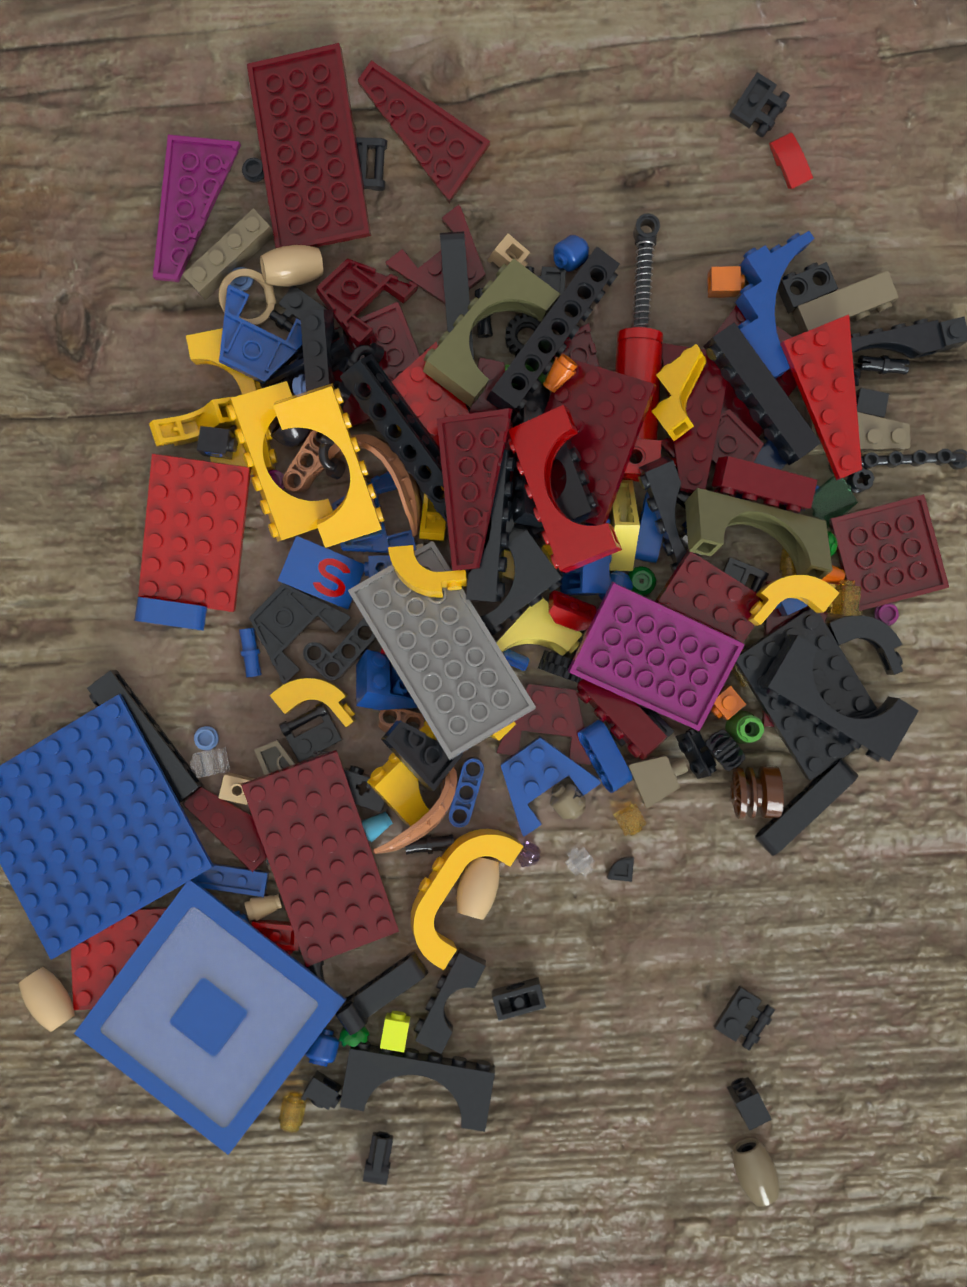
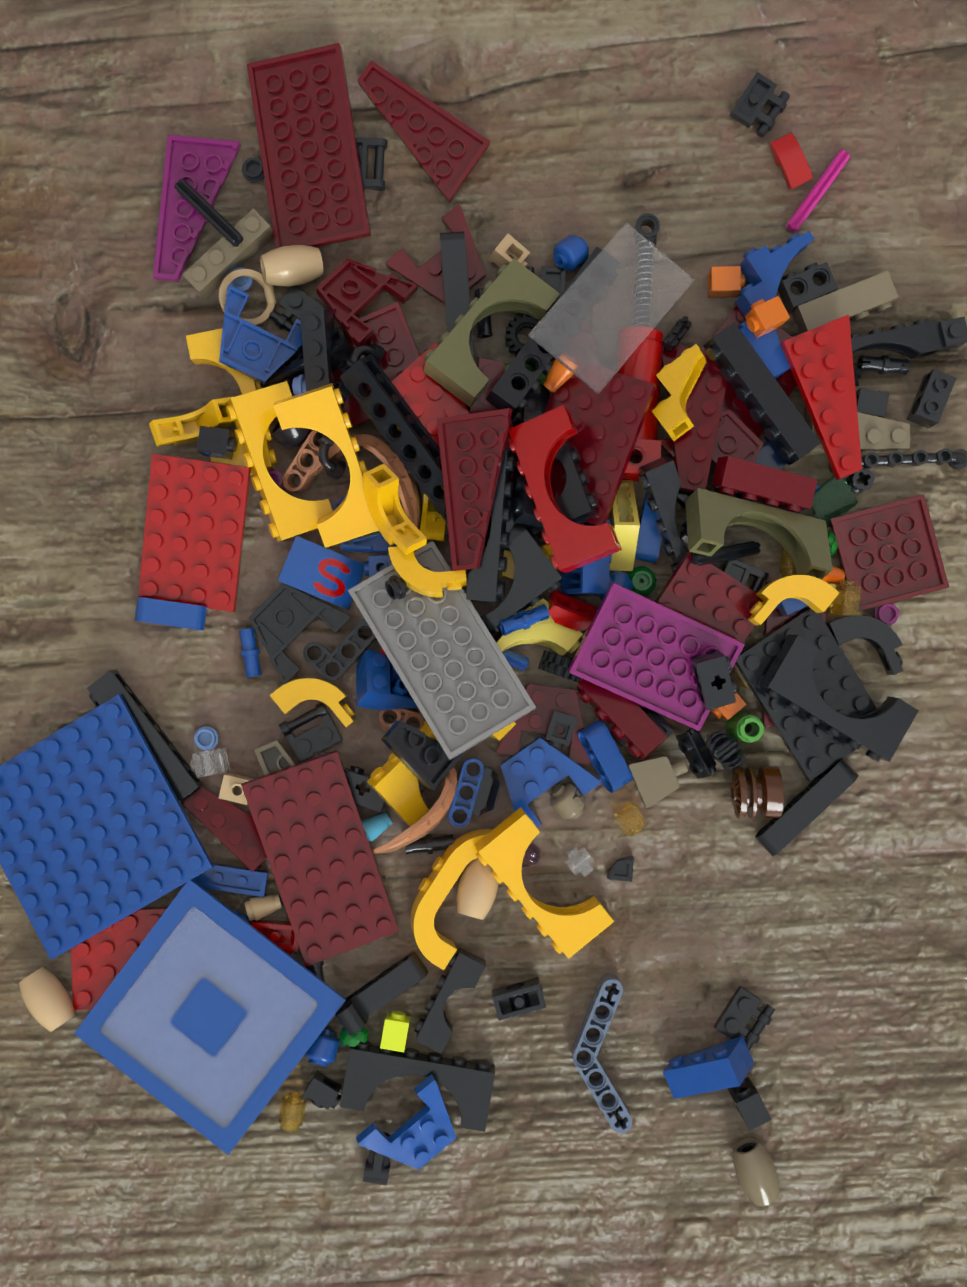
(208, 212): none -> black axle
(384, 505): none -> yellow arch
(396, 587): none -> black plate
(420, 1136): none -> blue wing
(487, 792): none -> black slope
(524, 619): none -> blue pin
(567, 926): none -> yellow arch
(568, 722): none -> black brick
(592, 1045): none -> sand blue beam
(611, 308): none -> clear piece
(677, 333): none -> black axle
(705, 669): none -> black brick
(709, 1069): none -> blue wedge
(728, 553): none -> black axle
(766, 316): none -> orange brick
(818, 191): none -> dark pink axle
(931, 398): none -> black brick

